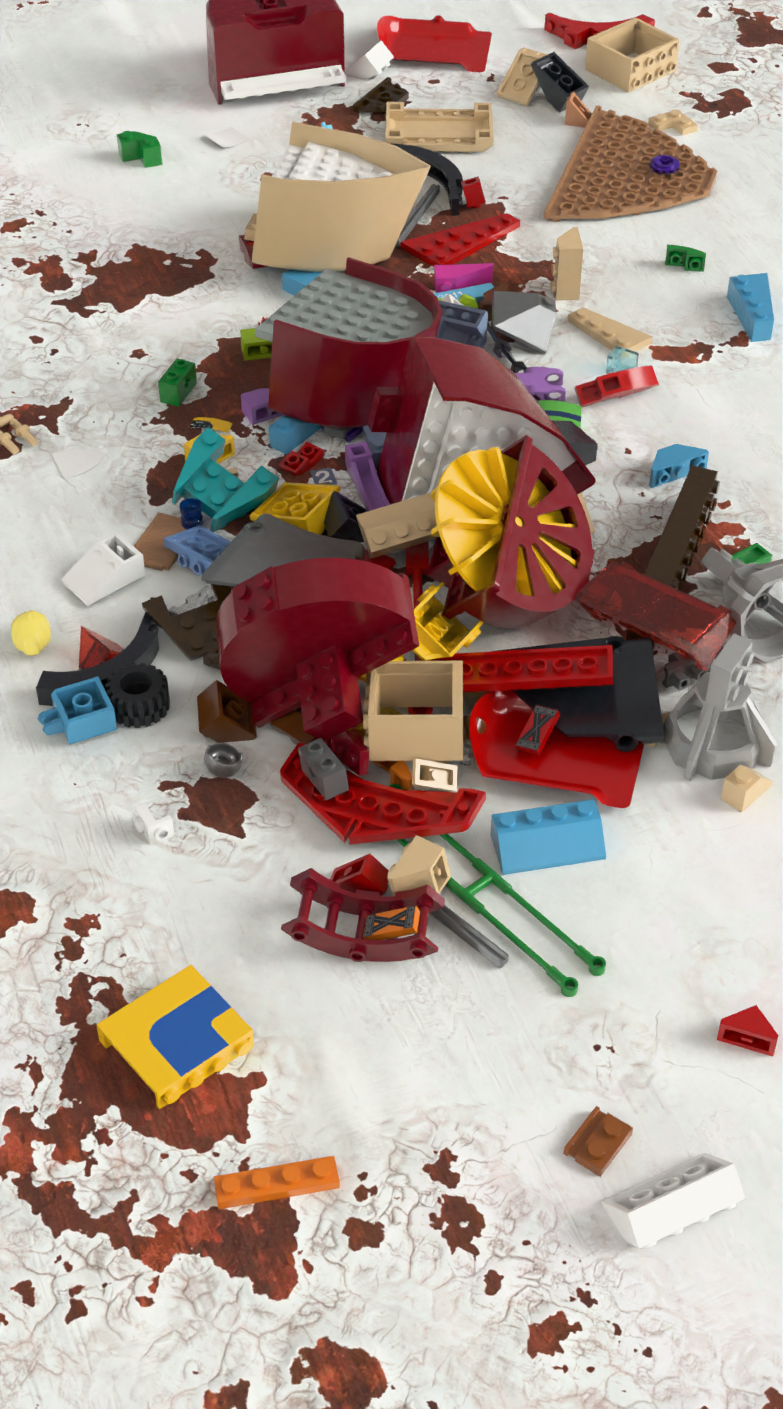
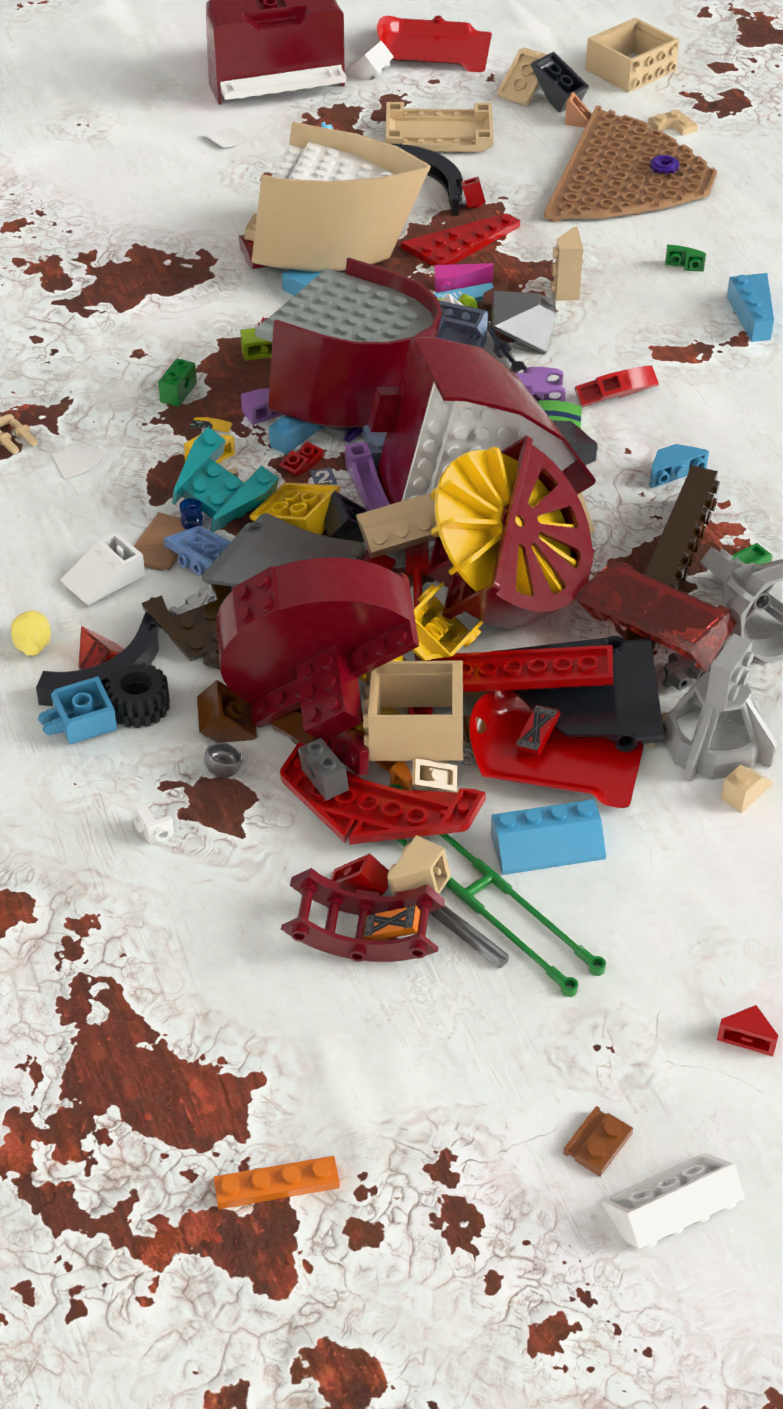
(137, 146): green brick -> none
(177, 1034): yellow panel -> none
(376, 99): dark brown wing -> none
(418, 212): dark grey axle -> none
(577, 32): red arch -> none
(608, 331): tan wing -> none
(621, 359): clear light blue panel -> none

